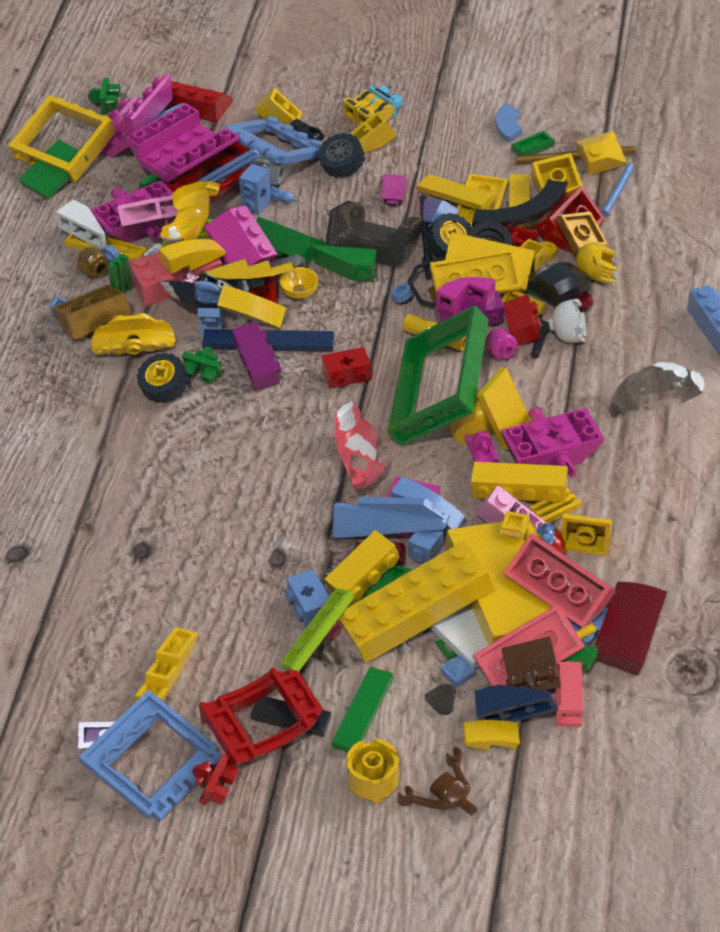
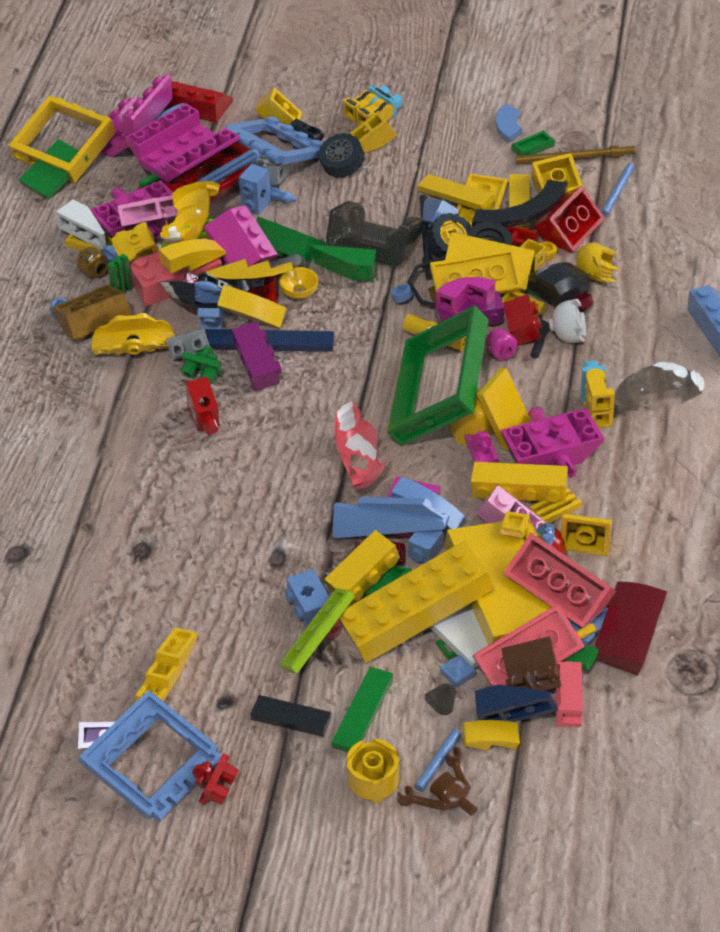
(107, 96): green hips -> none
(135, 242): none -> yellow piece
(162, 377): black wheel -> none
(187, 342): none -> light grey hips
(206, 413): none -> red torso
(230, 734): red wedge -> none
(346, 367): red brick -> none
(394, 188): dark pink slope -> none
(437, 760): none -> medium blue bar
(580, 230): pearl gold tile -> none
(595, 394): none -> yellow hips
(600, 153): yellow slope -> none

